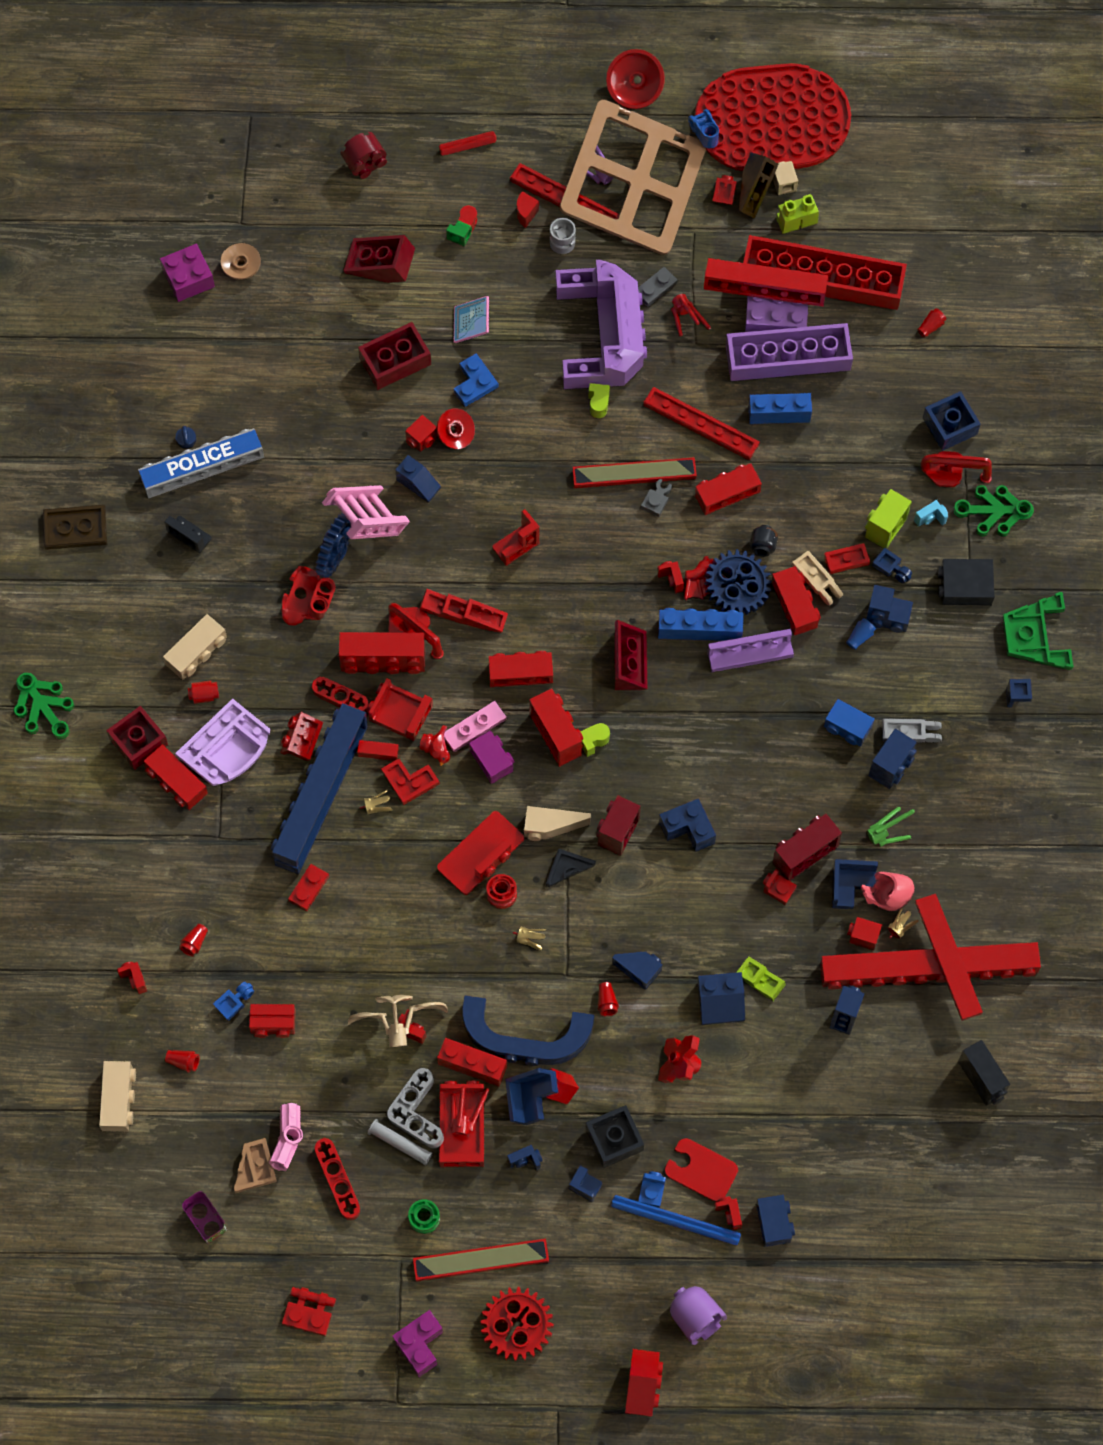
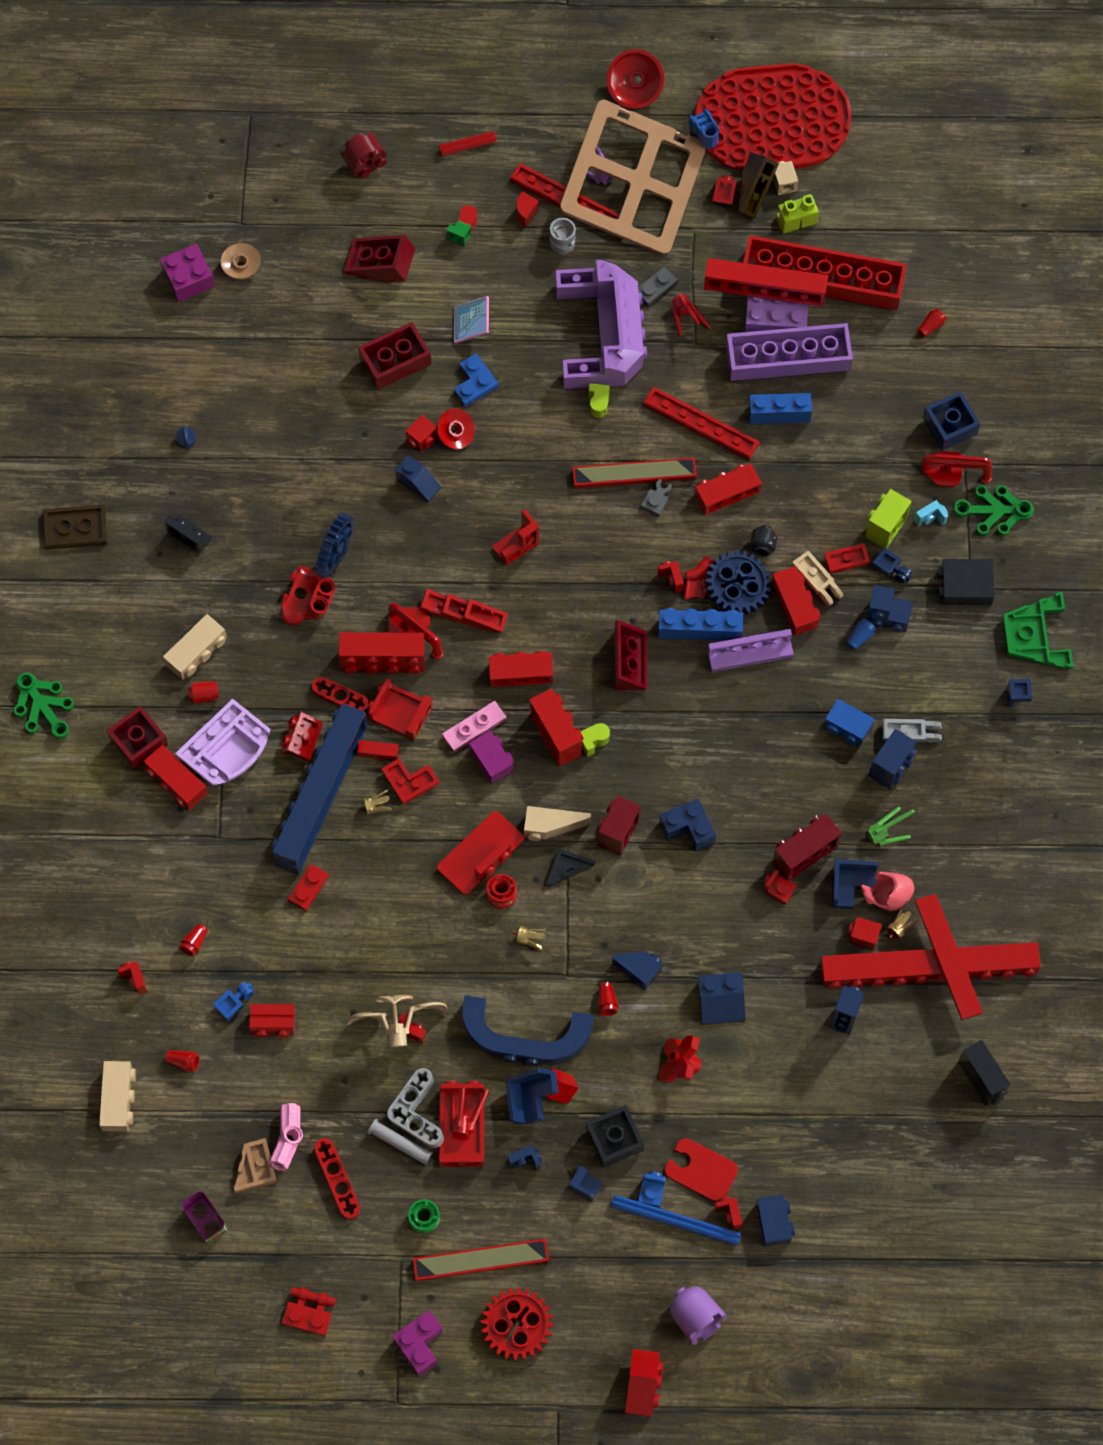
(201, 462): brick -> none
(365, 526): bright pink fence -> none
(436, 746): red animal -> none
(472, 1062): red brick -> none
(760, 979): lime slope -> none

